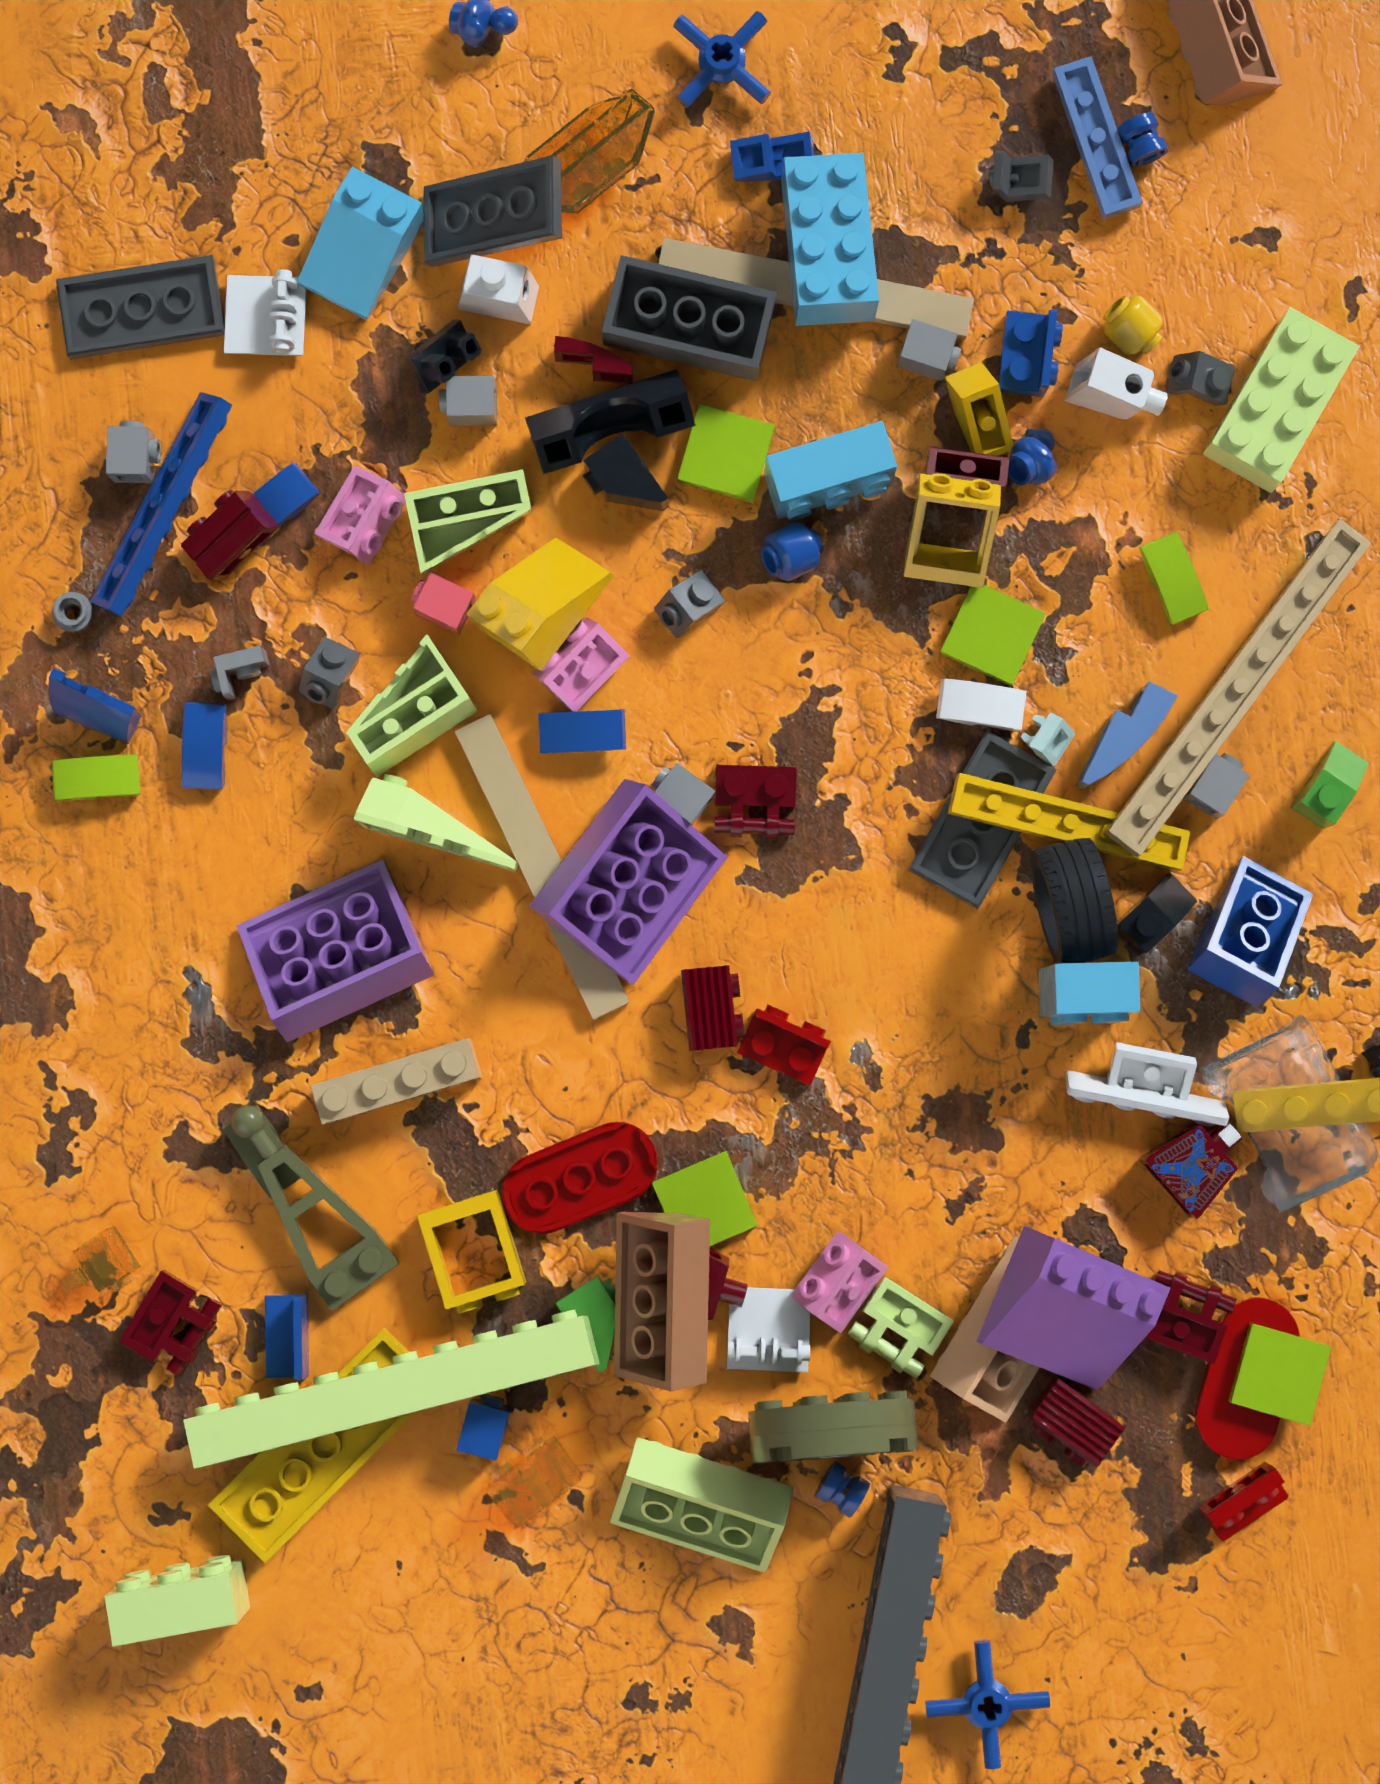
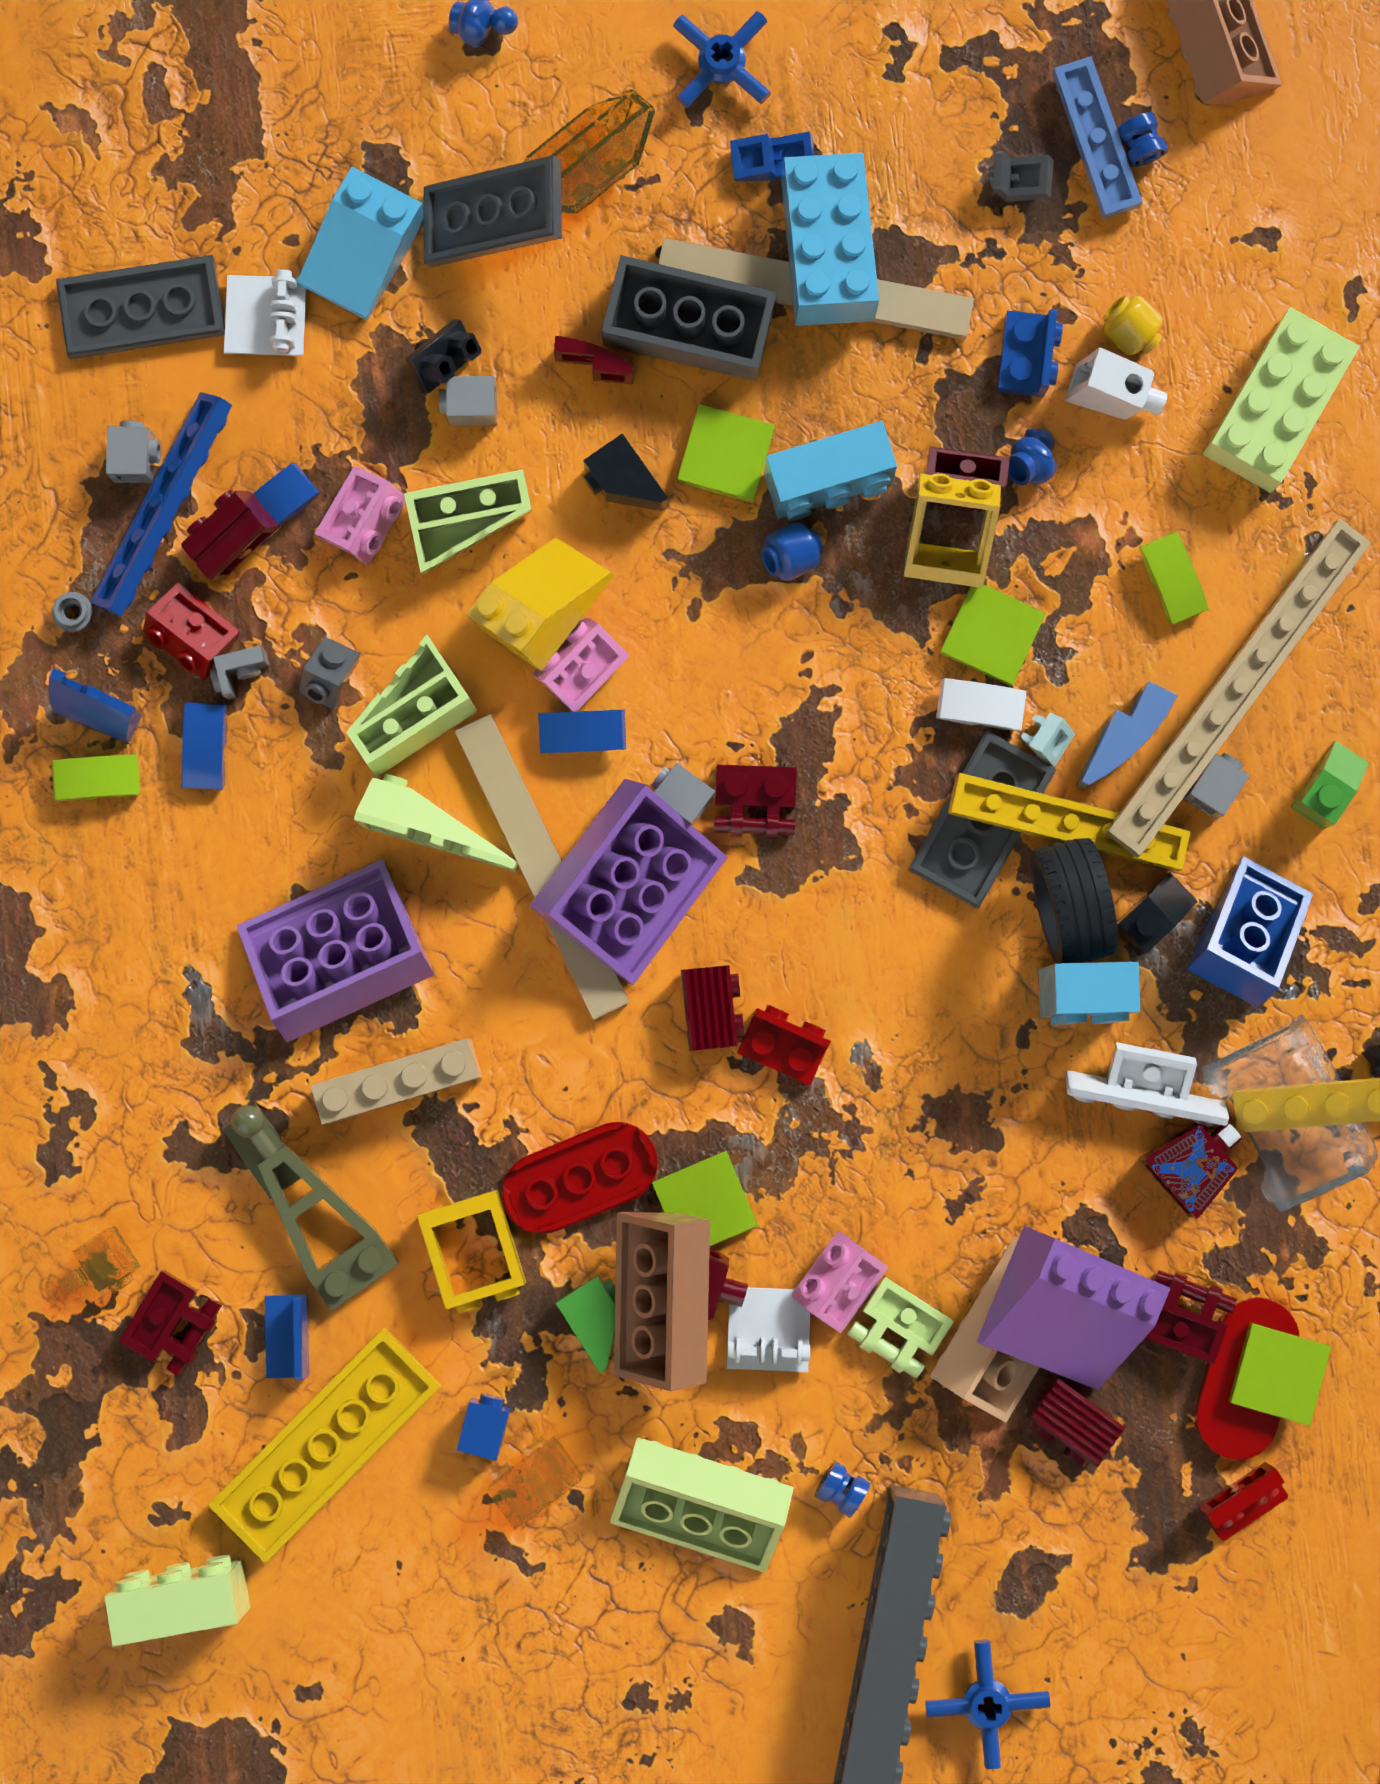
(188, 630): none -> red bracket
(390, 1391): yellowish green brick -> none
(443, 603): coral brick -> none
(497, 289): white torso -> none
(649, 405): black arch -> none
(688, 603): dark grey bracket -> none
(833, 1430): olive piece -> none
(929, 350): light grey brick -> none
(980, 410): yellow slope -> none
(1200, 377): dark grey bracket -> none

